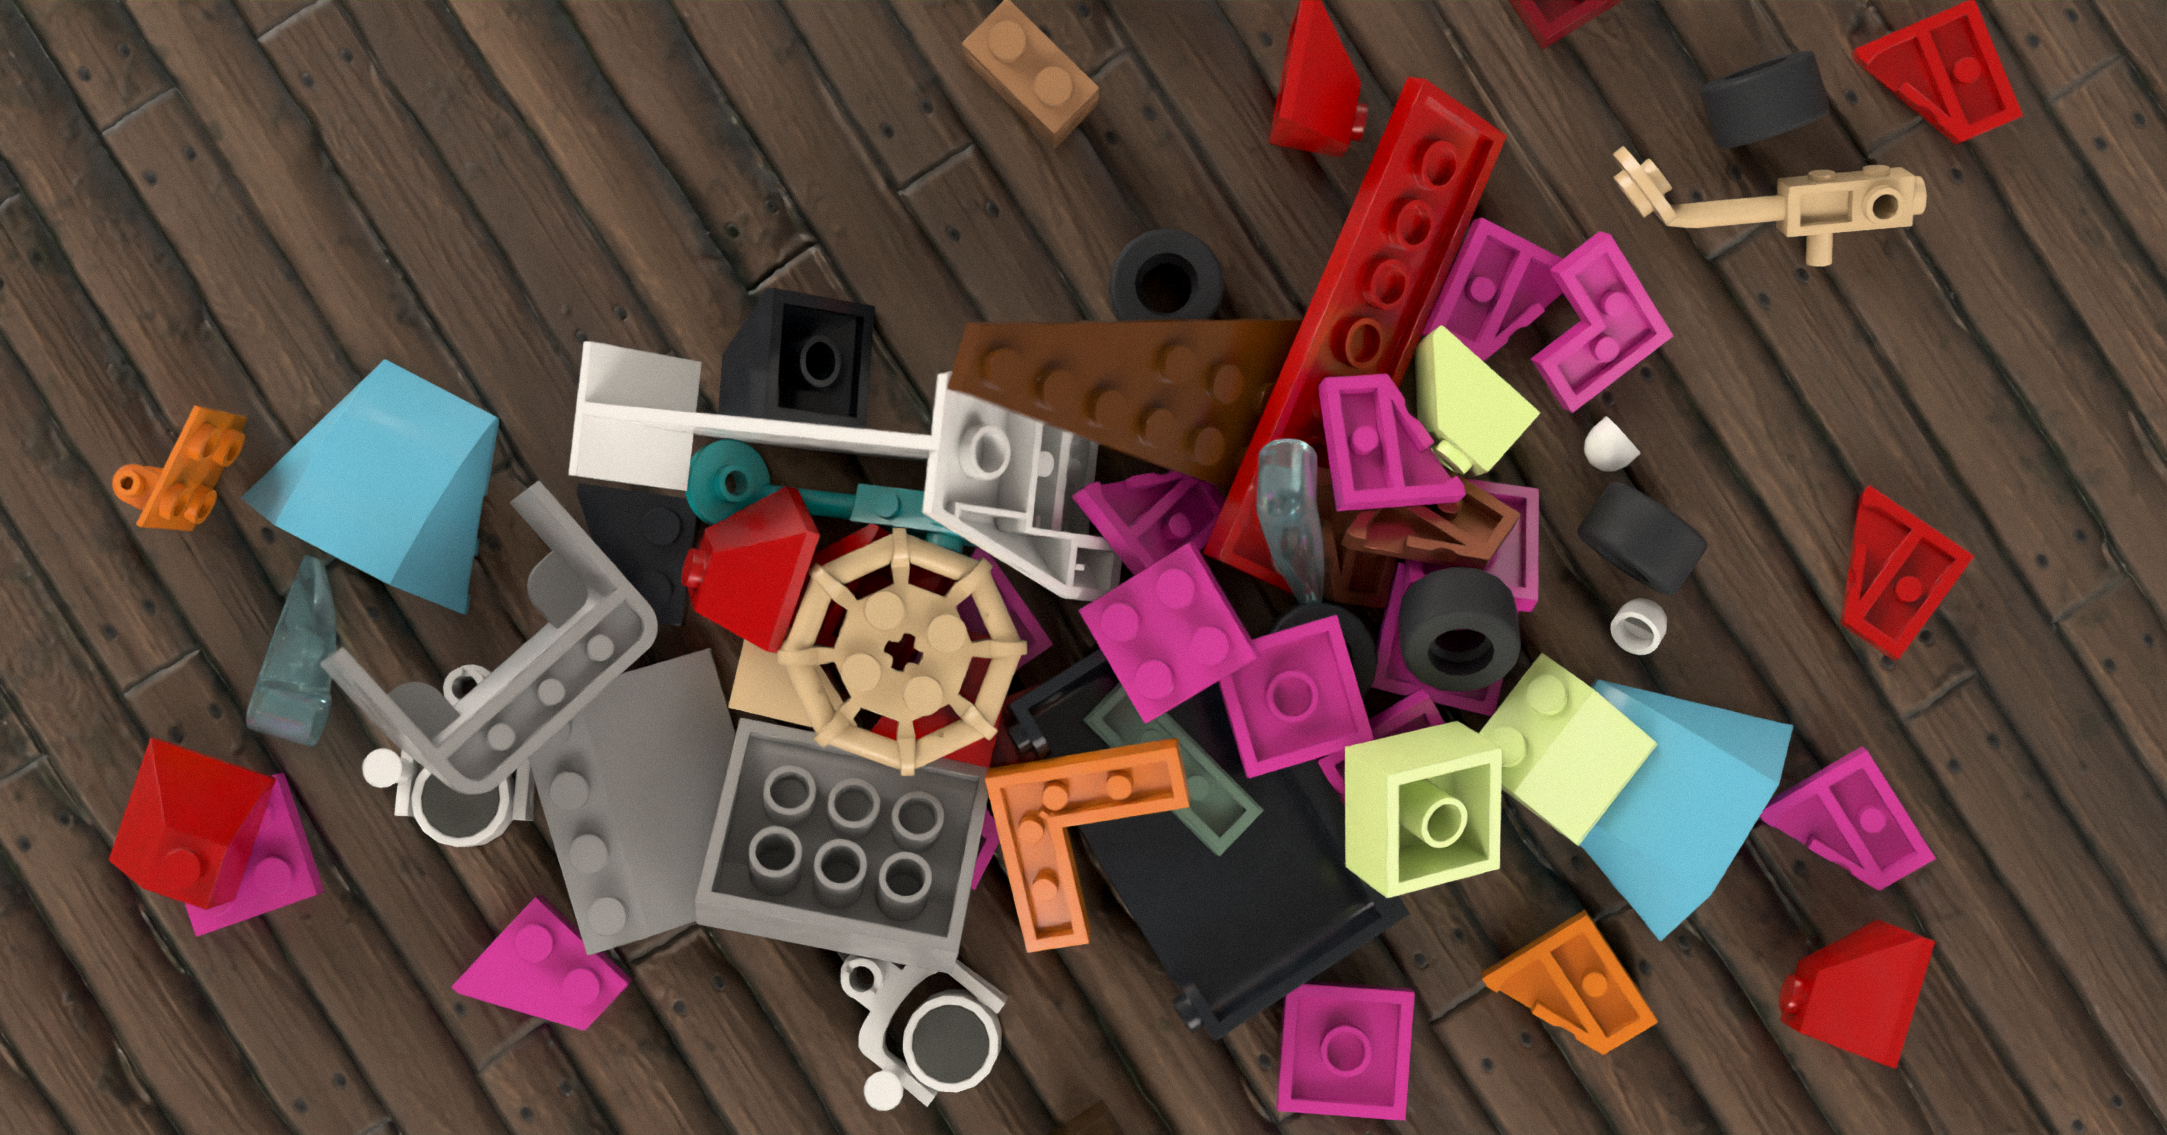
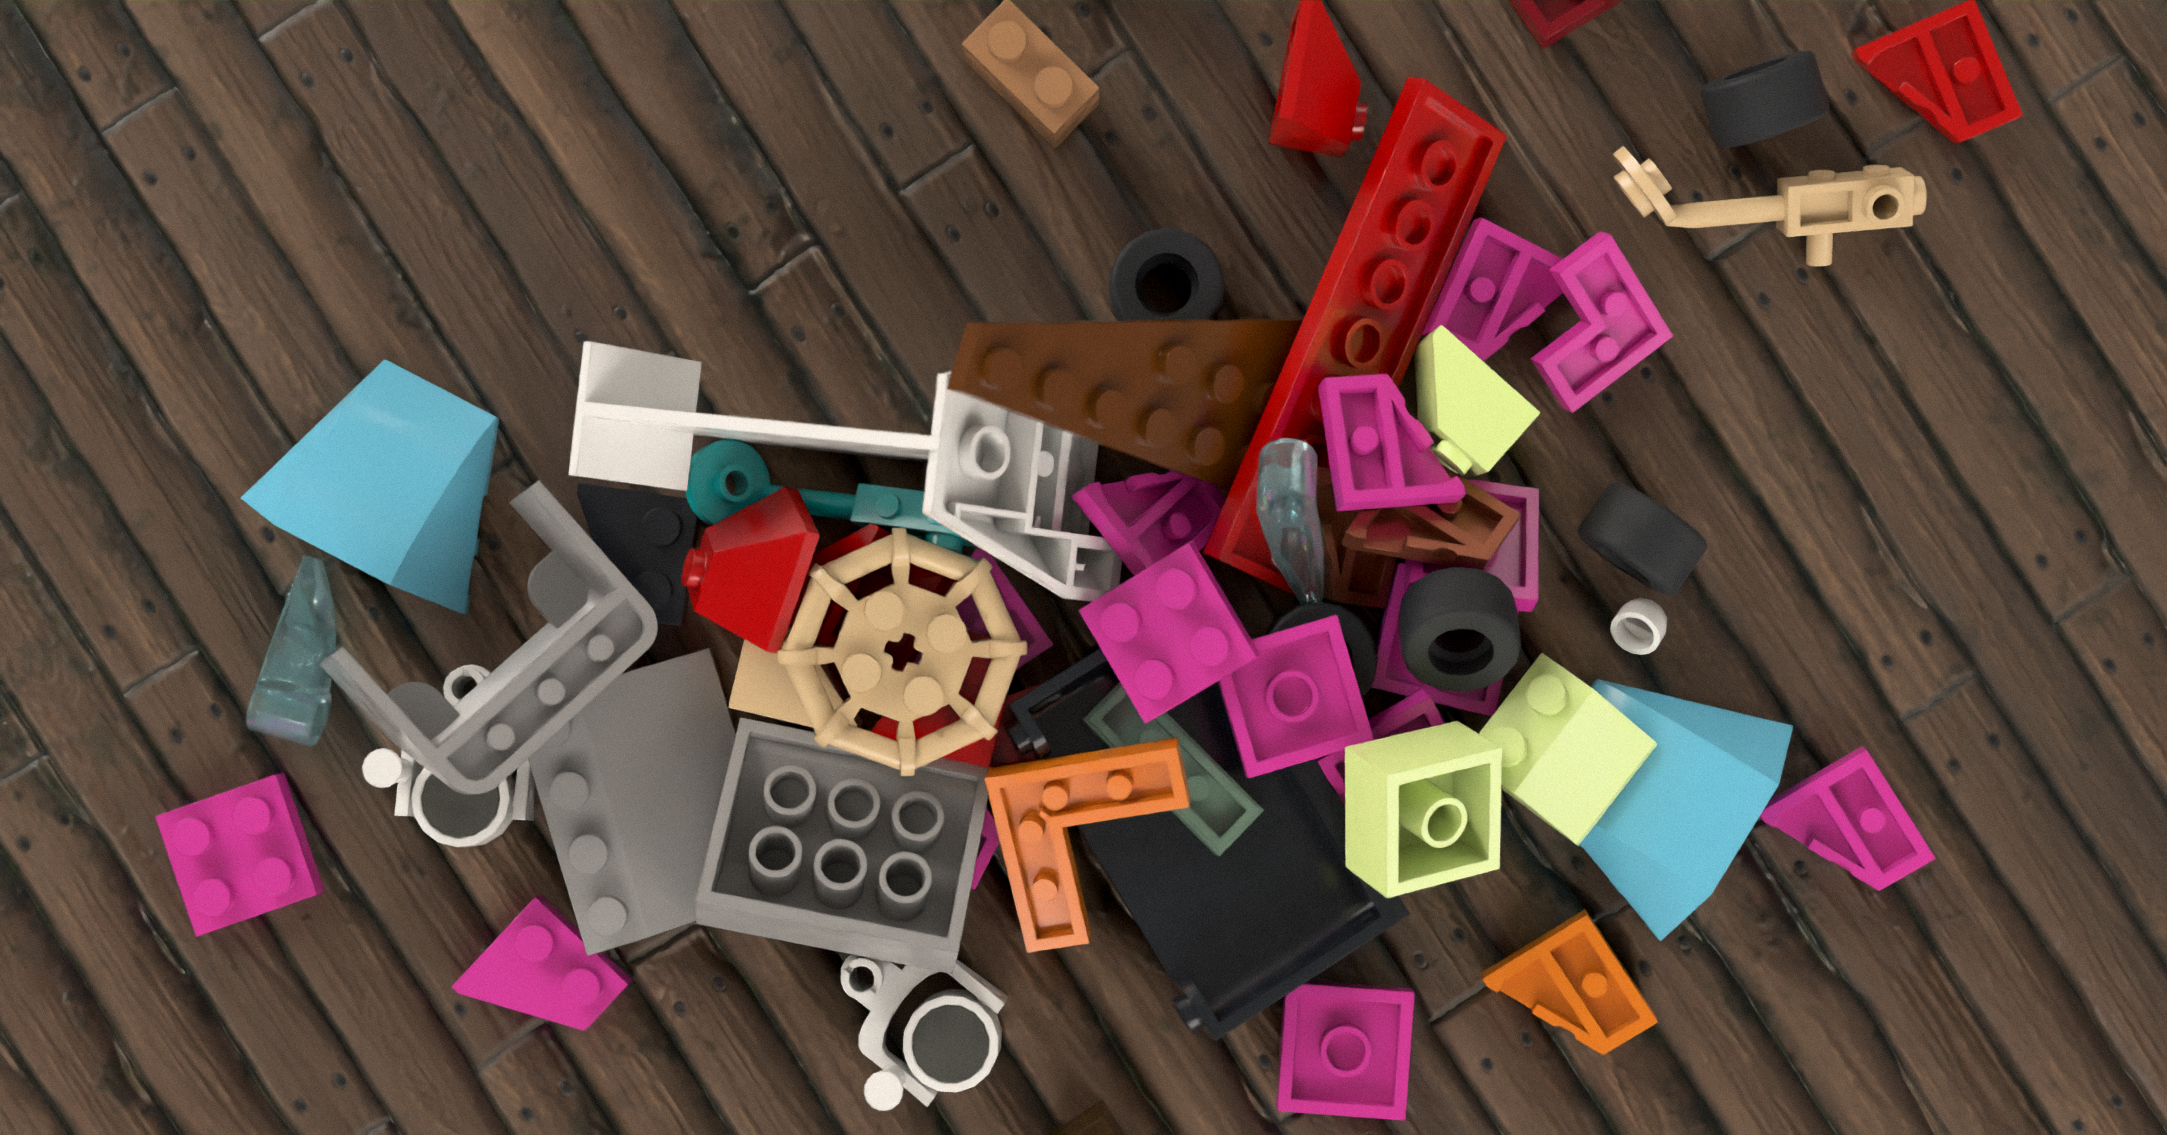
(183, 489): orange hinge -> none
(190, 824): red slope -> none
(800, 361): black slope -> none
(1609, 447): white hinge -> none
(1859, 991): red slope -> none
(1896, 574): red wing -> none

